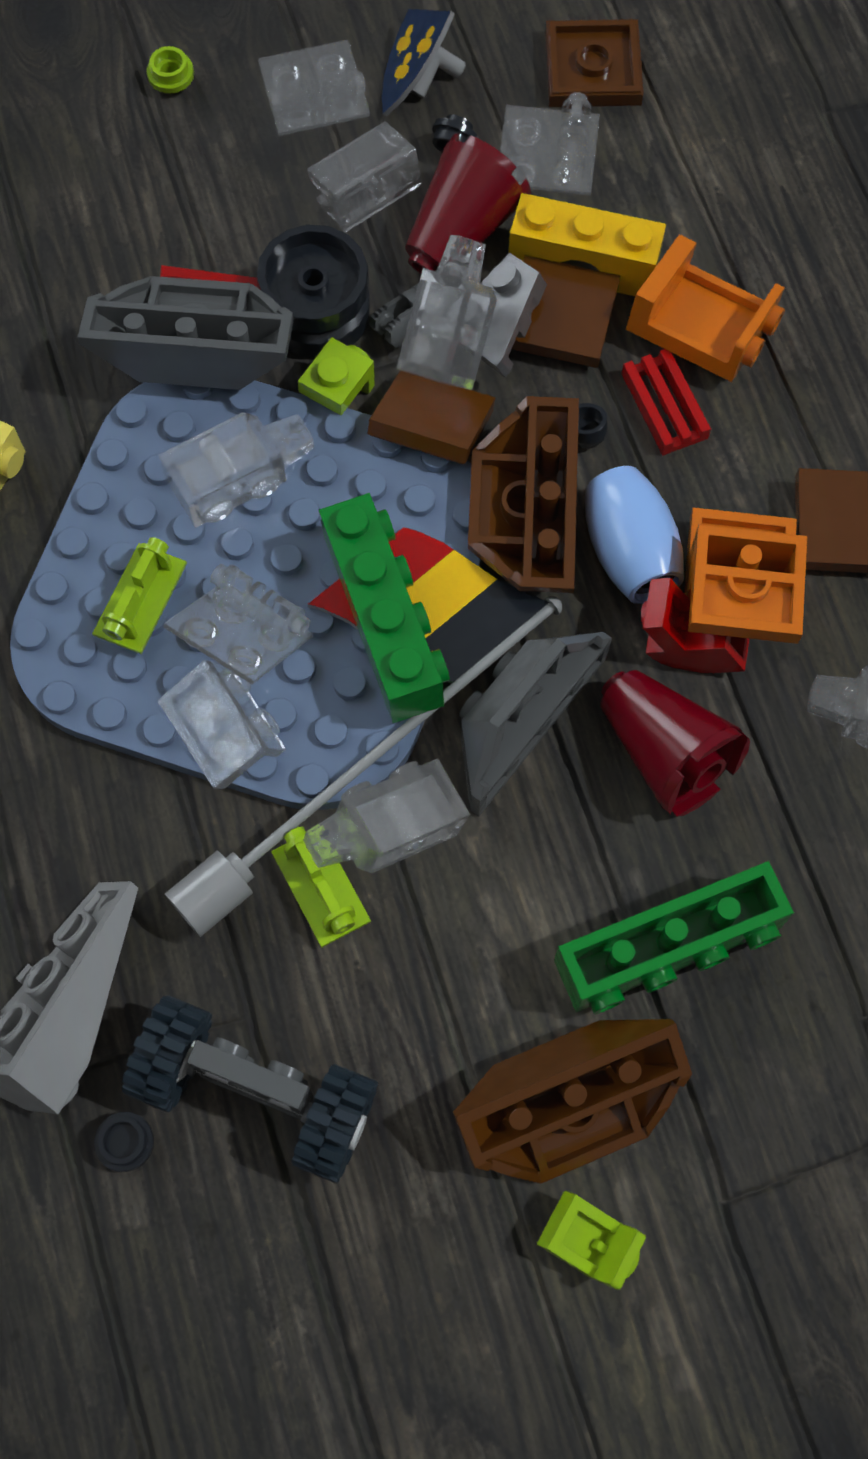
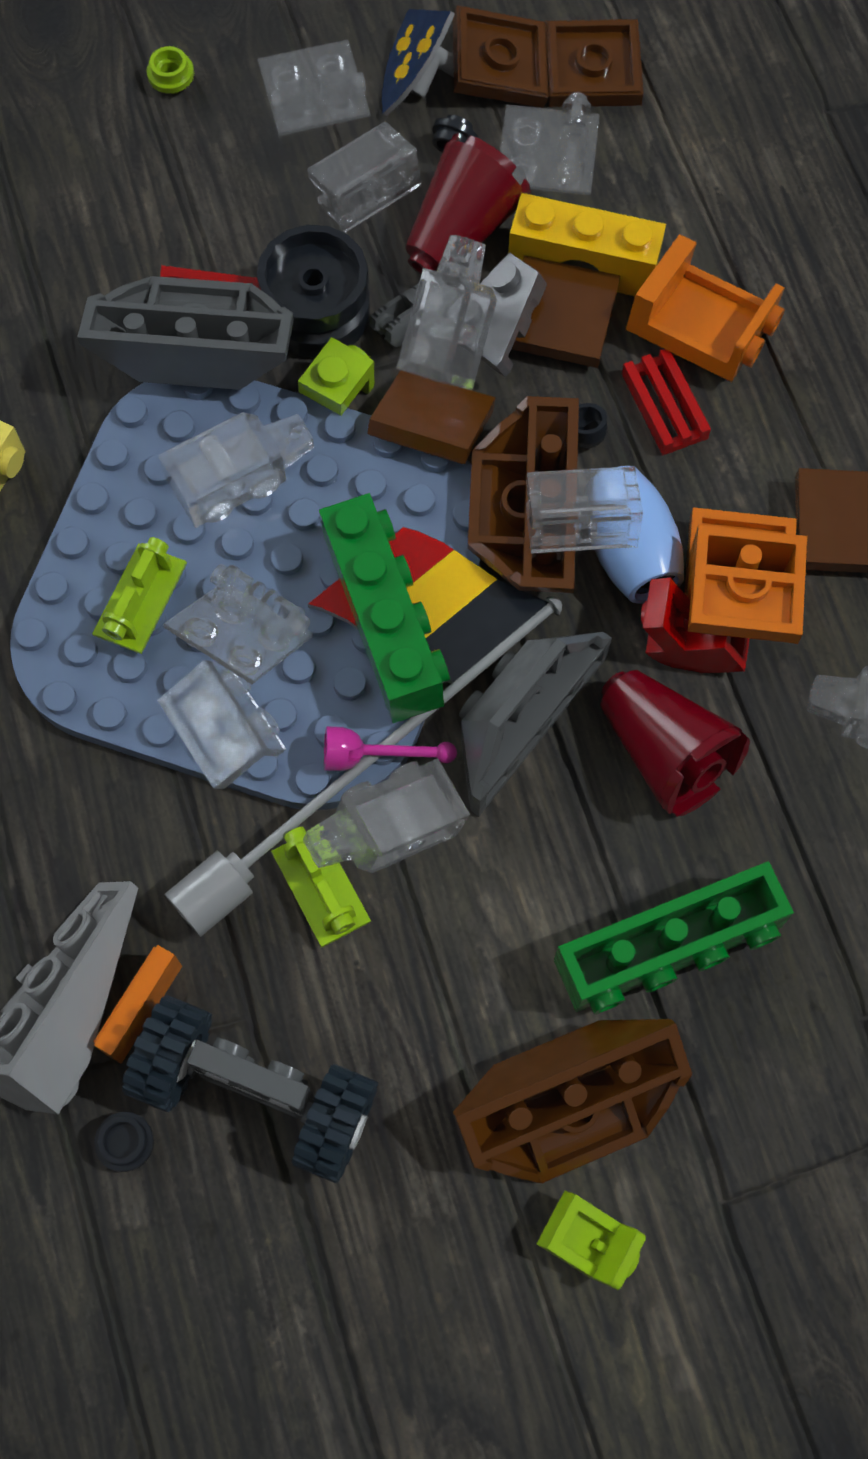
(137, 1003): none -> orange tile
(345, 749): none -> dark pink hinge
(500, 57): none -> reddish brown tile
(583, 509): none -> clear hinge

